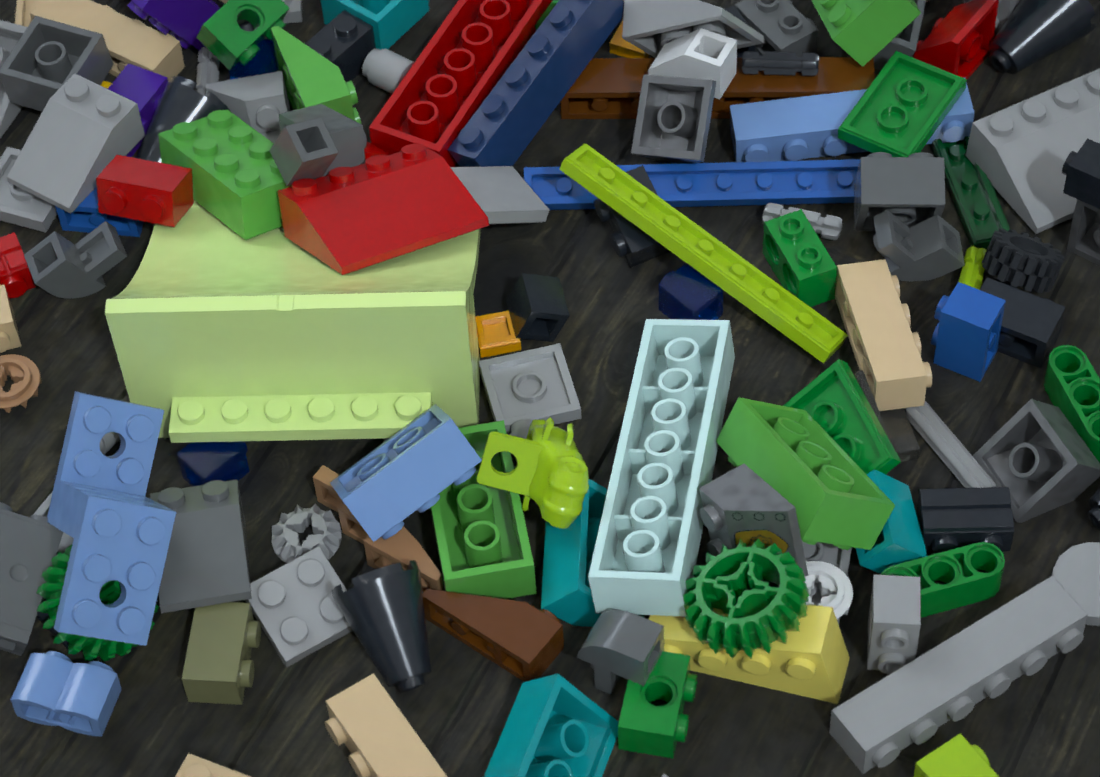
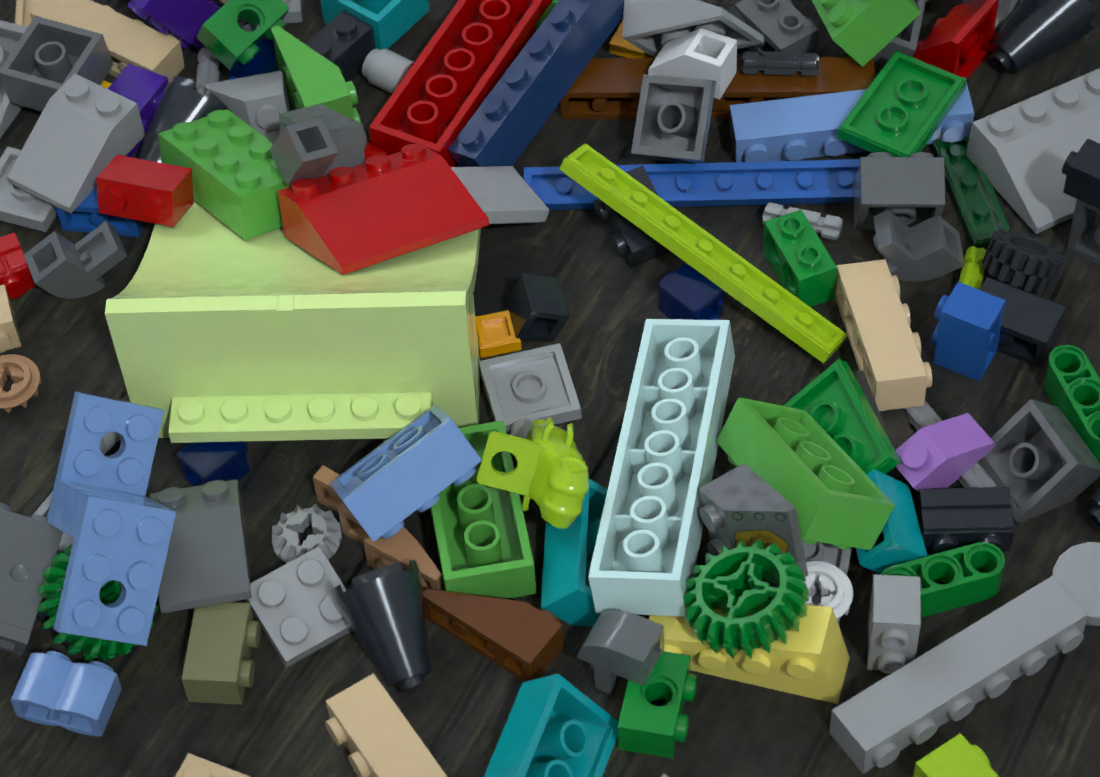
(943, 452): none -> medium lavender slope

